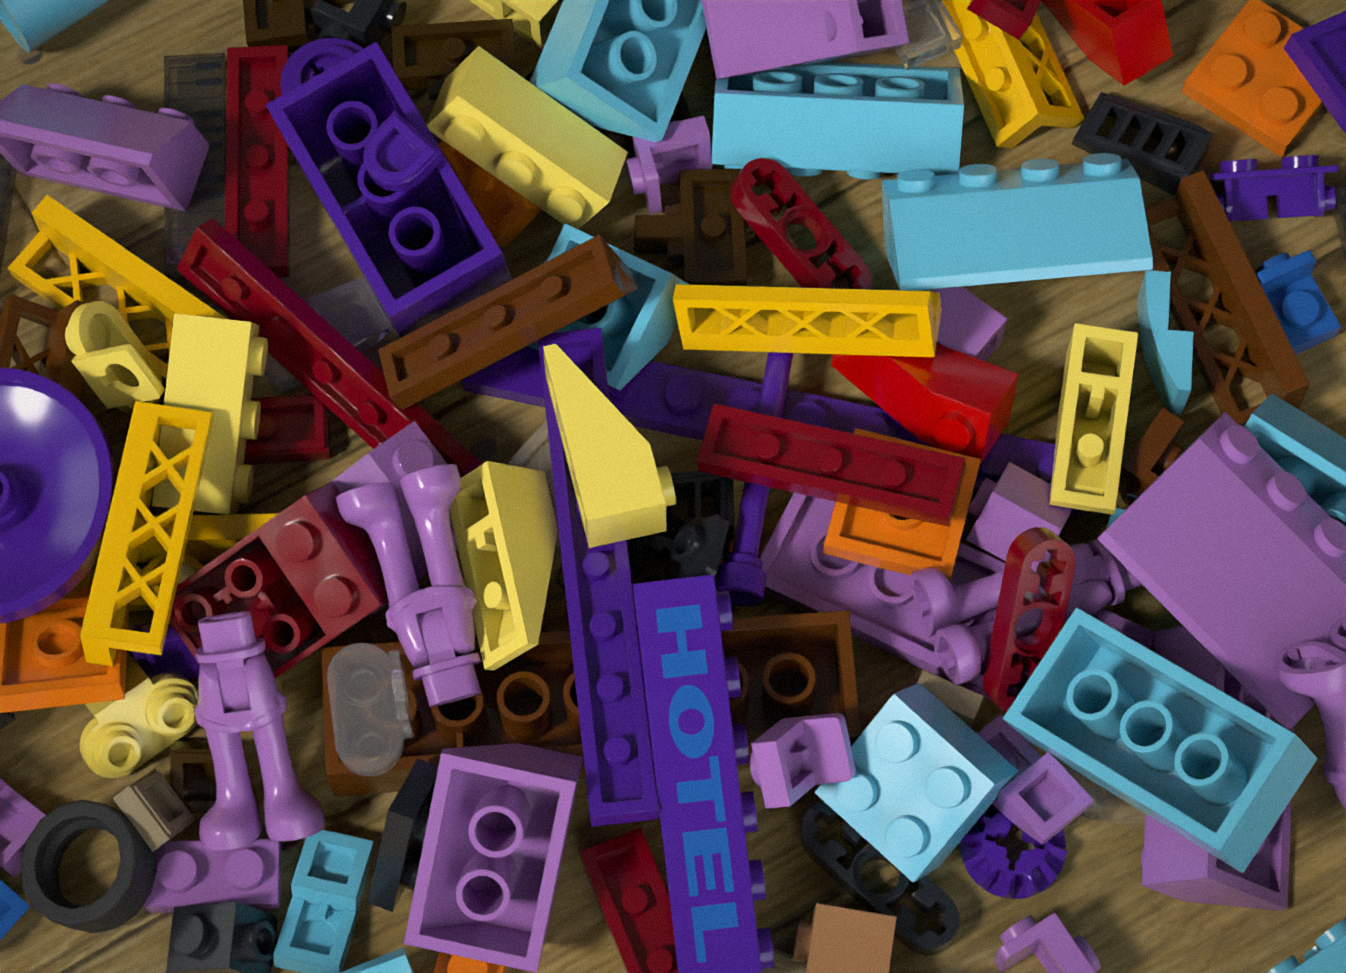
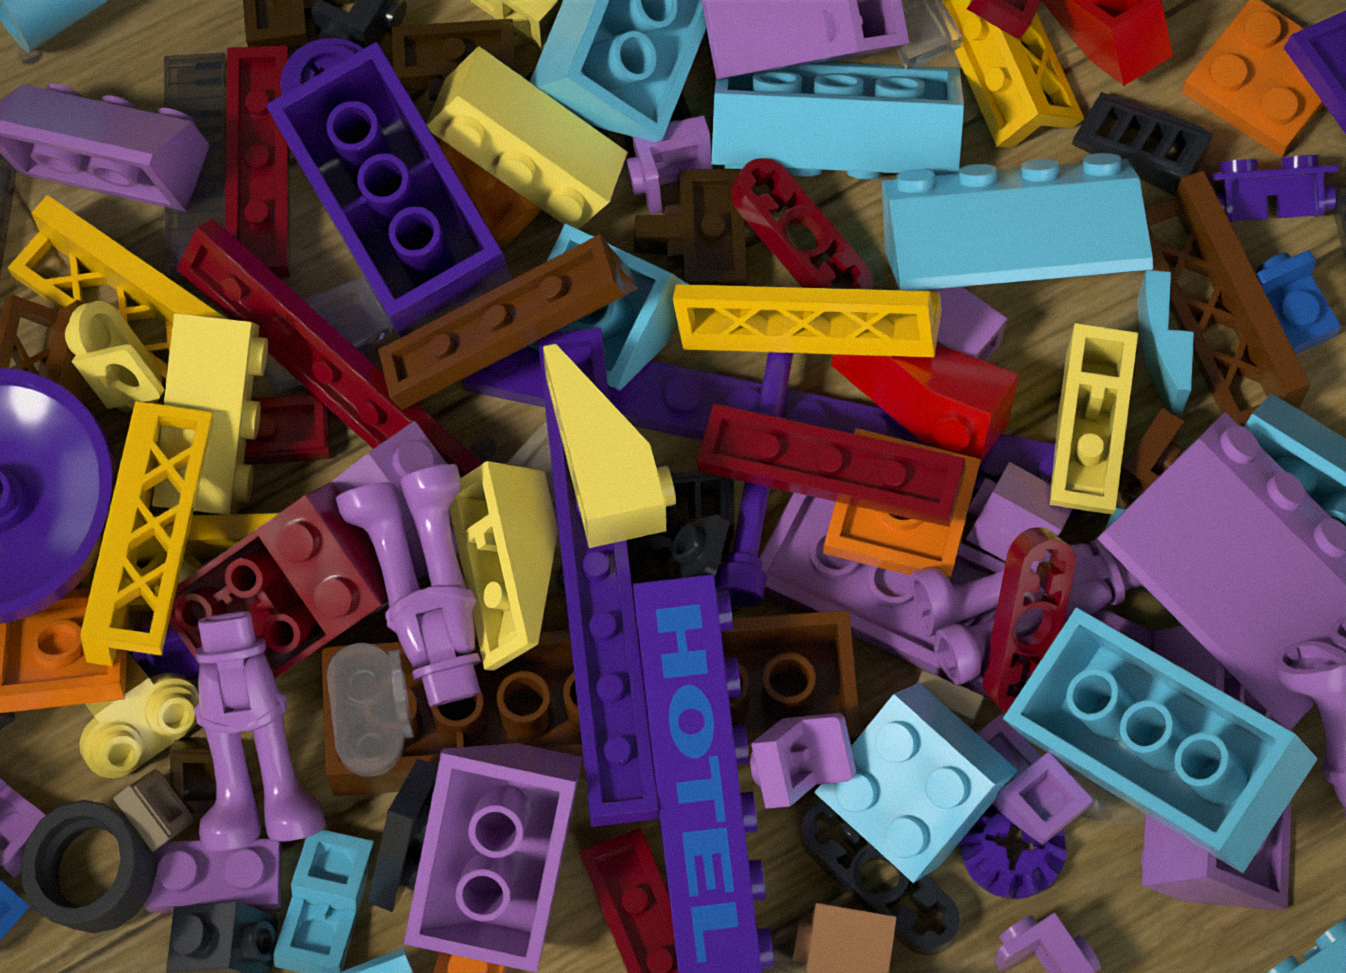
(399, 155): dark purple tile -> none

